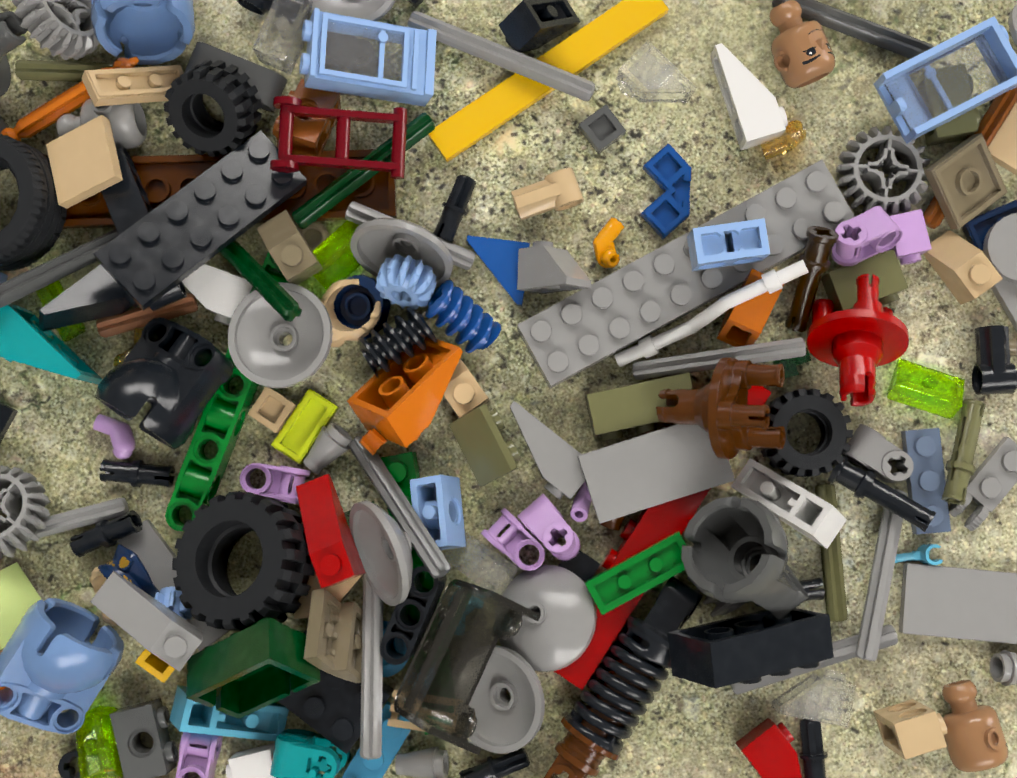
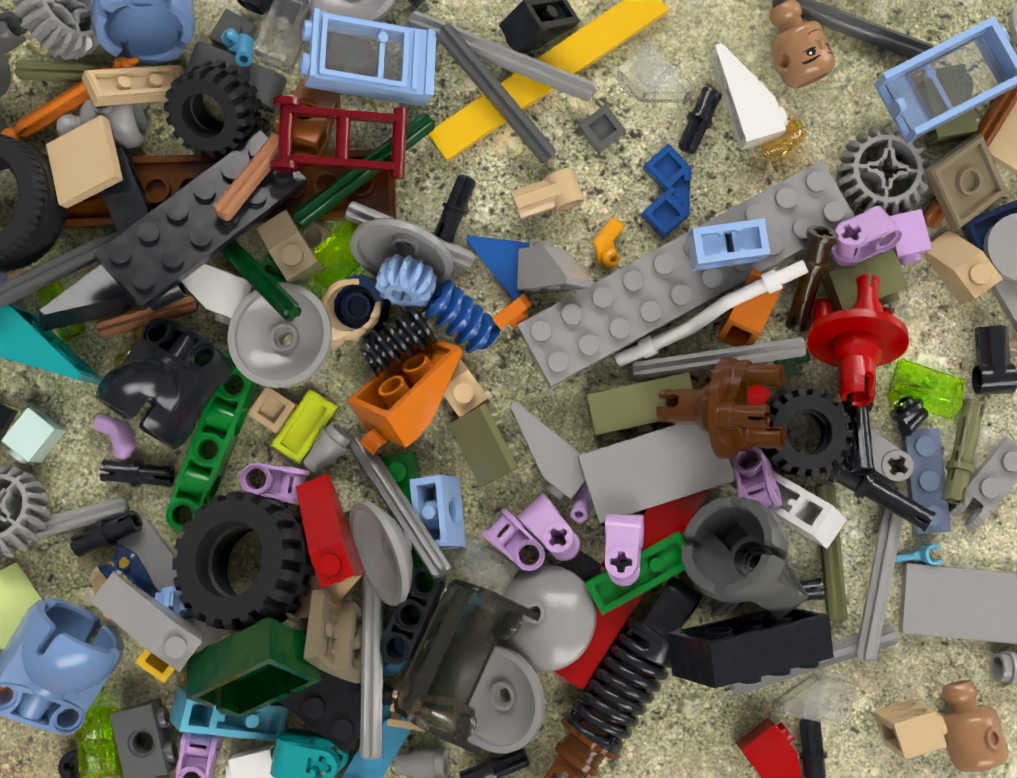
(33, 436): none -> light aqua brick
(234, 21): none -> dark grey plate
(240, 45): none -> dark azure arm
(247, 180): none -> nougat axle
(495, 93): none -> dark grey axle
(514, 312): none -> orange plate
(623, 542): none -> lavender piece
(699, 120): none -> black axle
(757, 482): none -> lavender piece
(861, 441): none -> black pin
(909, 414): none -> black plate

